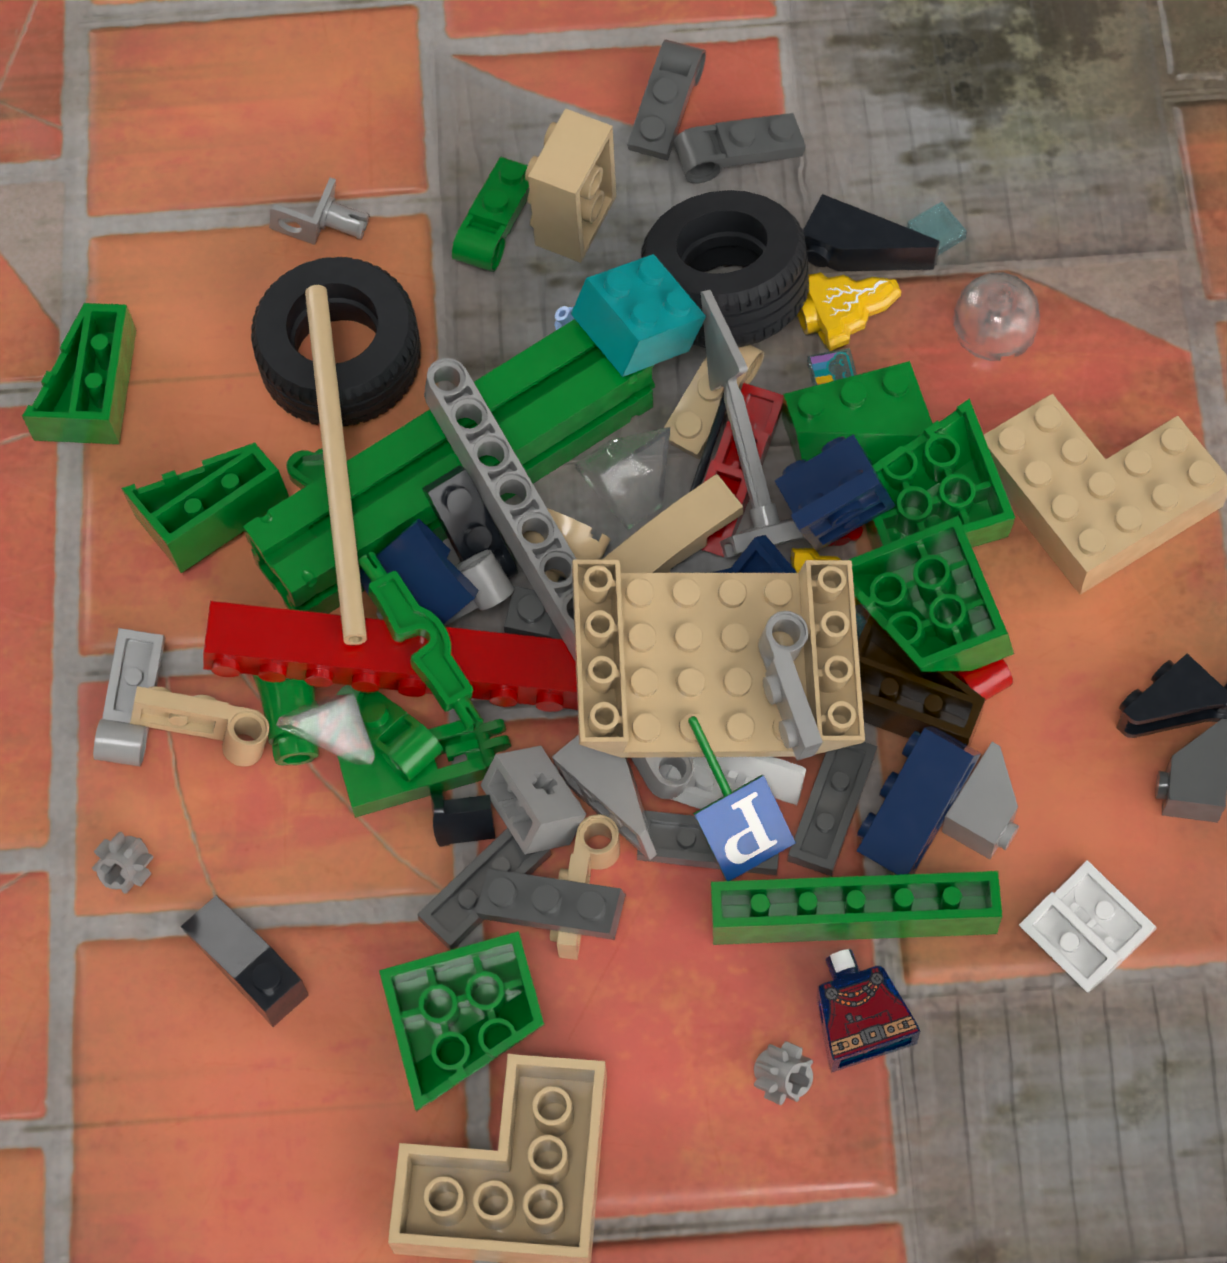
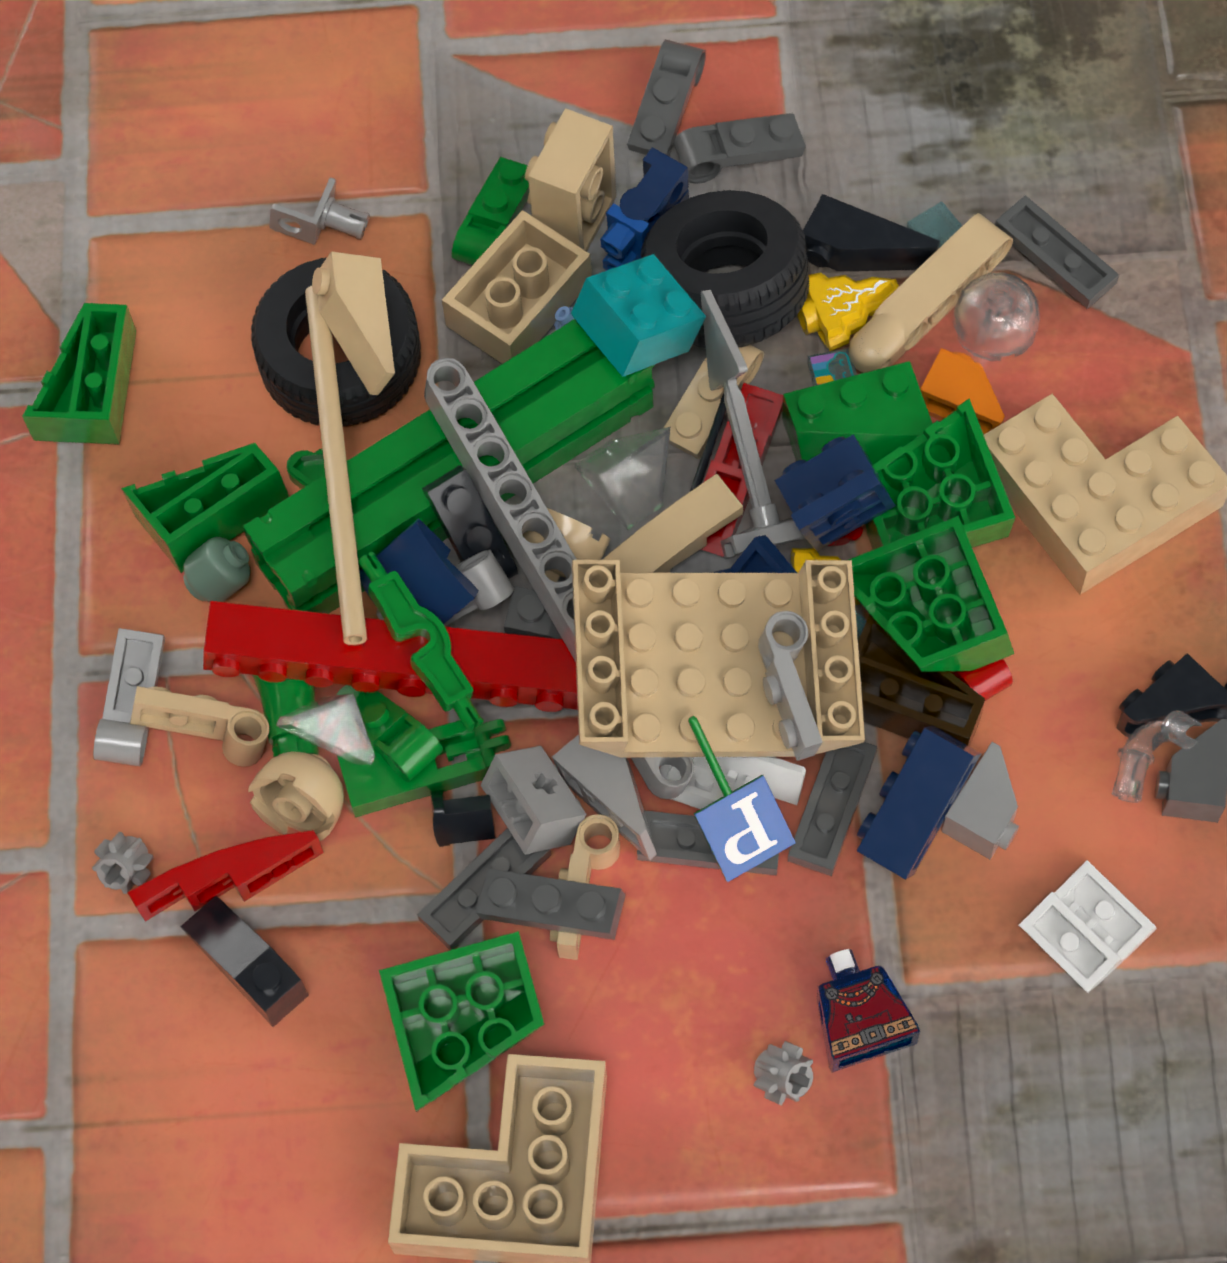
(216, 570): none -> sand green head
(245, 866): none -> red slope
(298, 793): none -> tan cylinder
(356, 312): none -> tan slope
(516, 288): none -> tan brick
(640, 207): none -> dark blue hips
(856, 907): green brick -> none
(928, 294): none -> tan piece
(953, 381): none -> orange slope
(1057, 252): none -> dark grey plate
(1139, 750): none -> clear piece

